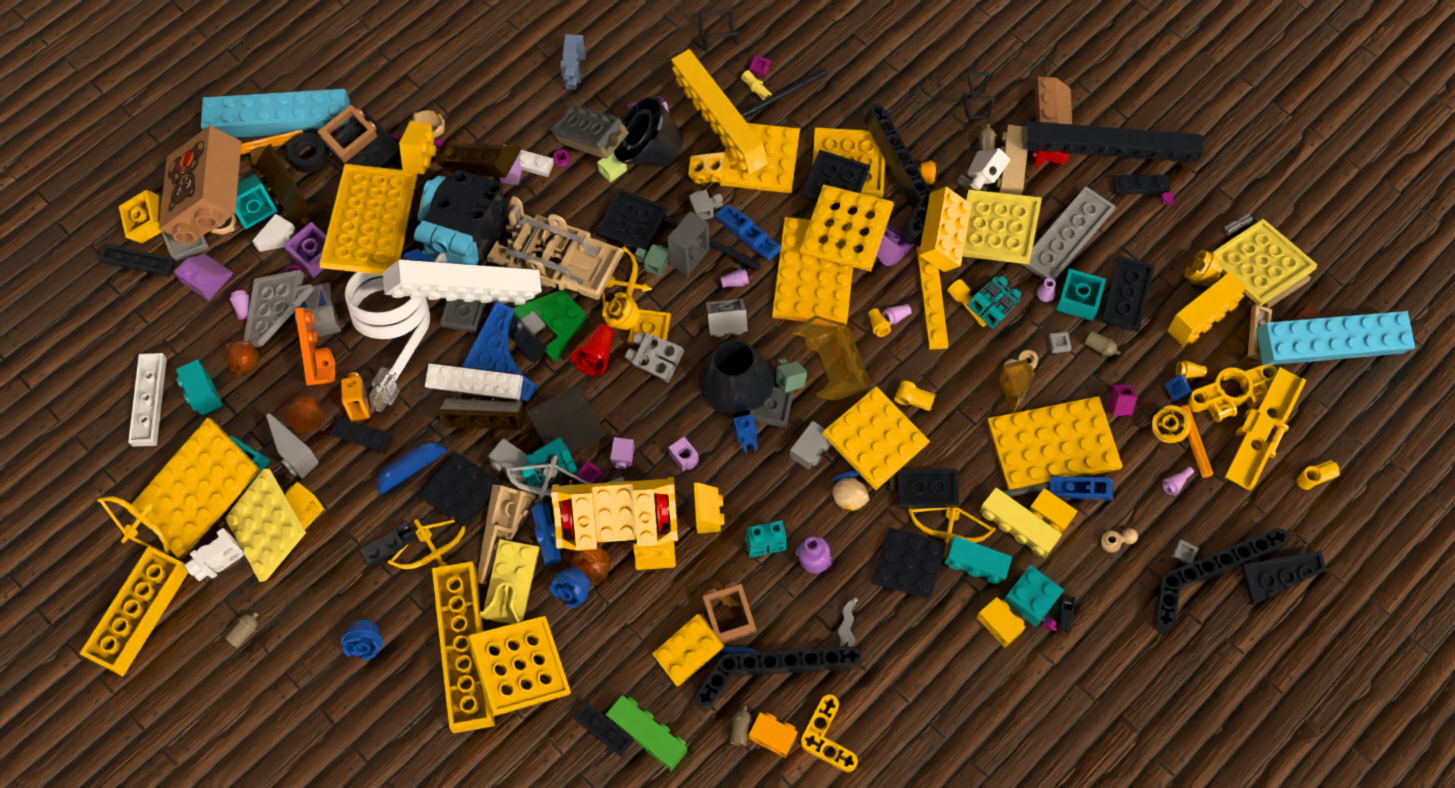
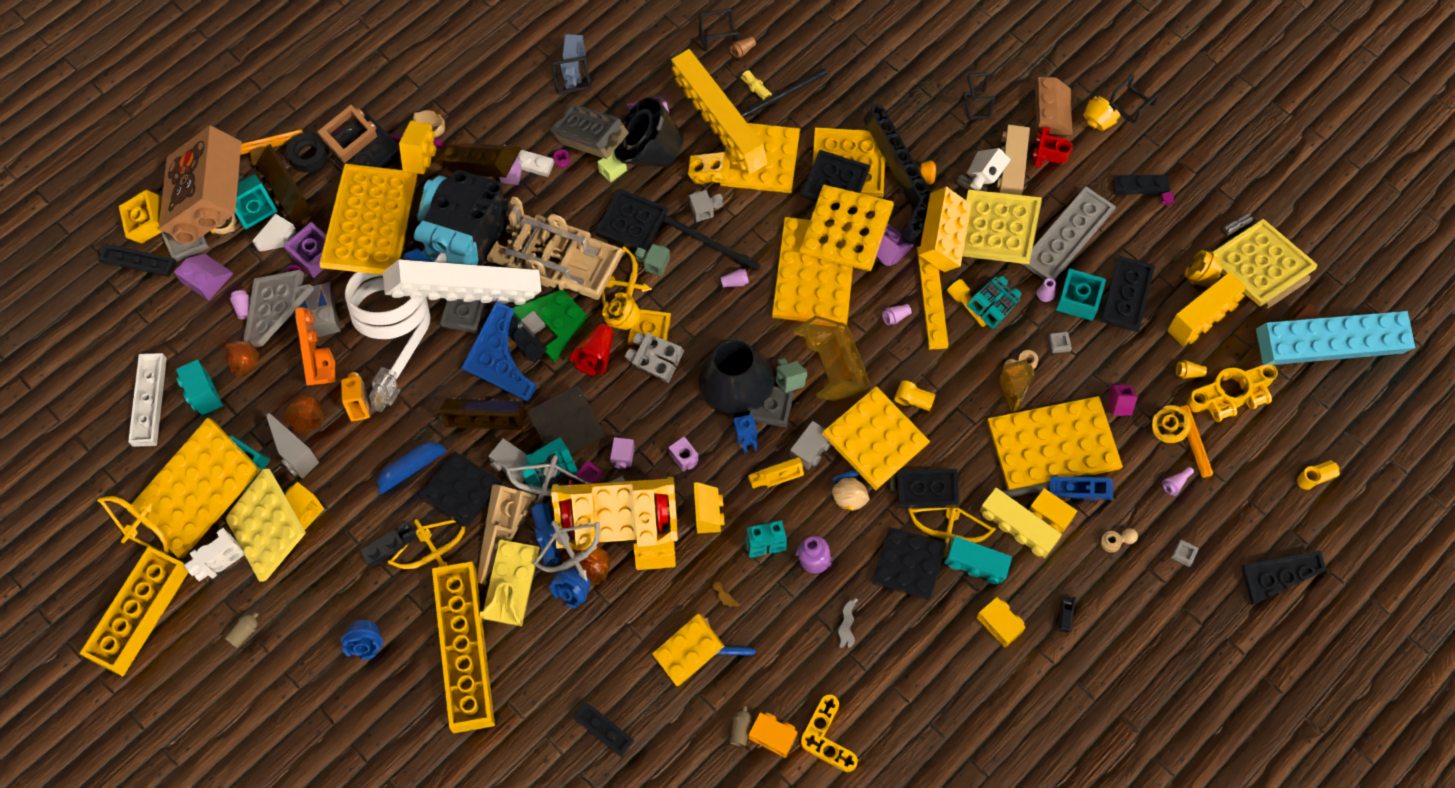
(274, 112): medium azure brick -> none
(361, 435): black plate -> none
(474, 381): white piece -> none
(492, 682): yellow piece -> none
(553, 63): none -> black piece
(563, 539): none -> light grey piece
(647, 732): bright green brick -> none
(688, 243): dark grey brick -> none
(726, 317): light grey slope -> none
(737, 632): medium nougat window -> none
(741, 47): none -> medium nougat cone
(747, 232): blue slope -> none
(759, 66): magenta tile -> none
(777, 474): none -> yellow hinge
(779, 668): black beam -> none
(879, 324): yellow cone -> none
(986, 138): dark tan piece -> none
(1033, 595): teal brick -> none
(1049, 624): magenta piece -> none
(1100, 114): none -> yellow cone
(1102, 344): dark tan piece -> none
(1112, 141): black brick -> none
(1152, 101): none -> black piece
(1178, 387): blue plate -> none
(1215, 567): black beam -> none
(1259, 317): tan plate -> none
(1280, 397): yellow piece -> none

